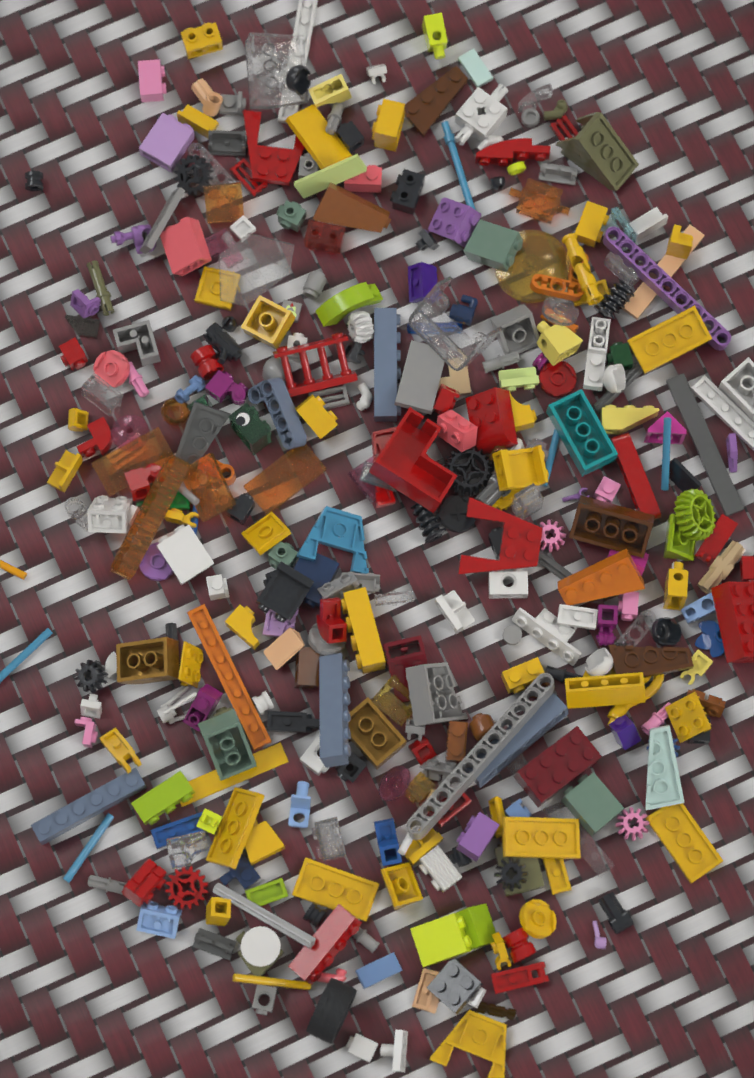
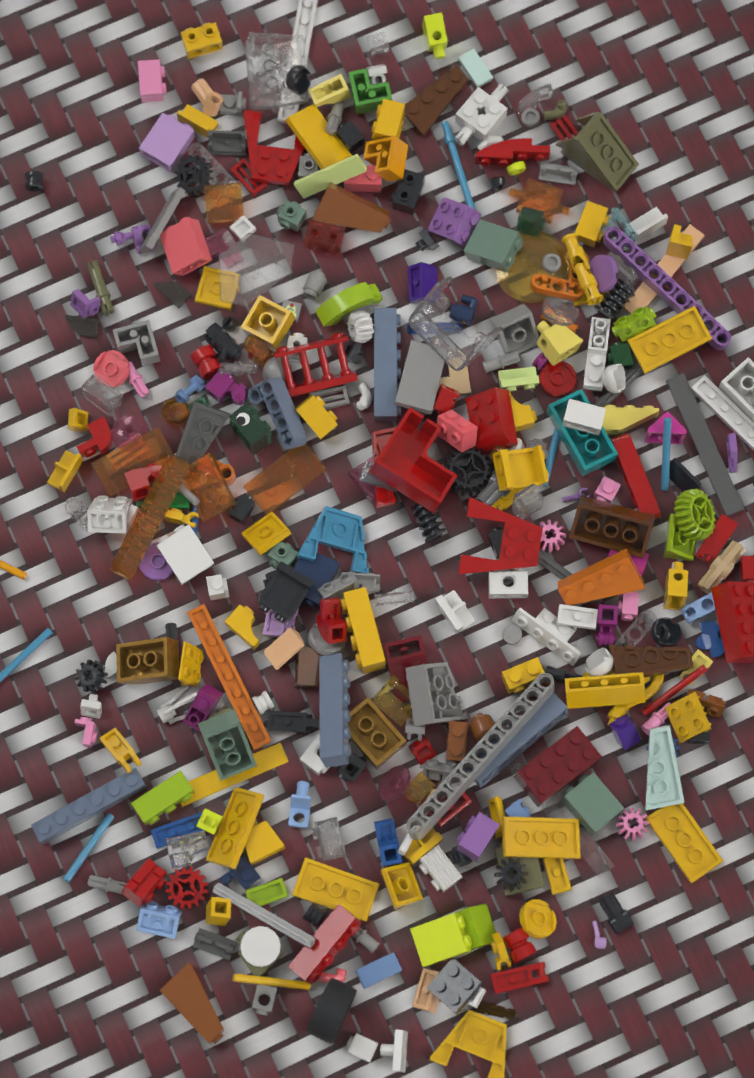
(73, 354): red brick -> none
(173, 292): none -> clear smoke tile
(193, 1003): none -> dark orange slope
(238, 368): none -> clear pin
(257, 350): none -> clear orange rock
(367, 96): none -> bright green brick
(378, 43): none -> clear plate
(389, 157): none -> light orange brick
(453, 514): black tile -> none
(531, 221): none -> clear green brick
(551, 263): none -> light grey tile
(584, 417): none -> white panel
(604, 270): none -> medium lavender tile
(635, 323): none -> lime brick
(674, 690): none -> red bar

